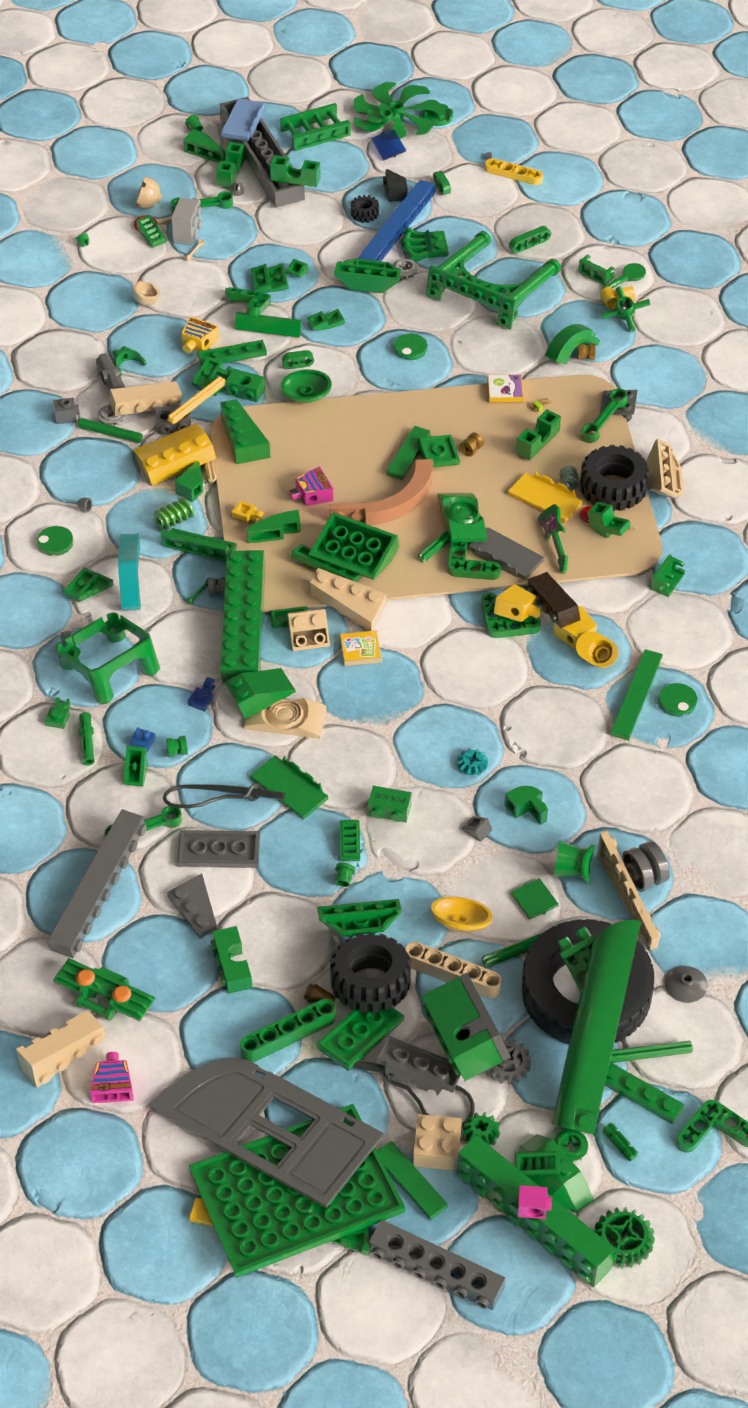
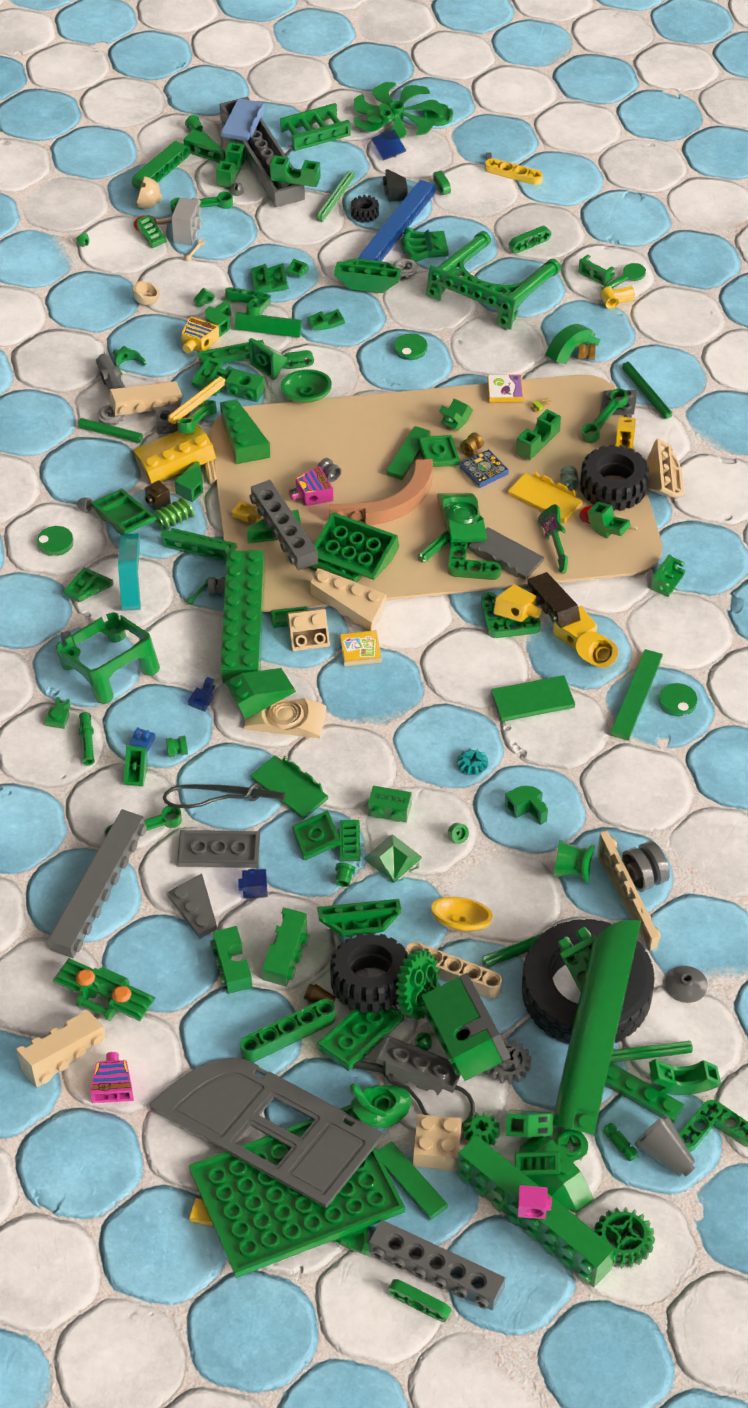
(65, 410): dark grey brick -> none
(123, 512): none -> green slope
(157, 495): none -> dark brown brick
(162, 163): none -> green beam
(187, 425): none -> green piece
(204, 297): none -> green tile
(219, 316): none -> green brick
(253, 883): none -> clear blue brick
(265, 358): none -> green slope
(283, 525): none -> dark grey brick
(287, 948): none -> green wedge
(316, 835): none -> green plate
(330, 469): none -> dark grey wheel
(334, 197): none -> axle
(381, 1104): none -> green hat
(393, 858): none -> green slope
(415, 980): none -> green gear
(419, 1300): none -> green beam
(426, 1043): none -> green hinge
(456, 414): none -> green brick
(458, 833): none -> tile
(478, 827): dark grey slope -> none
(484, 468): none -> tile
(529, 1123): none -> green slope
(532, 698): none -> green tile
(534, 899): green piece -> none
(625, 431): none -> yellow torso
(628, 313): green bar -> none
(647, 390): none -> green axle
(666, 1146): none -> dark grey cone
(686, 1079): none -> green arch

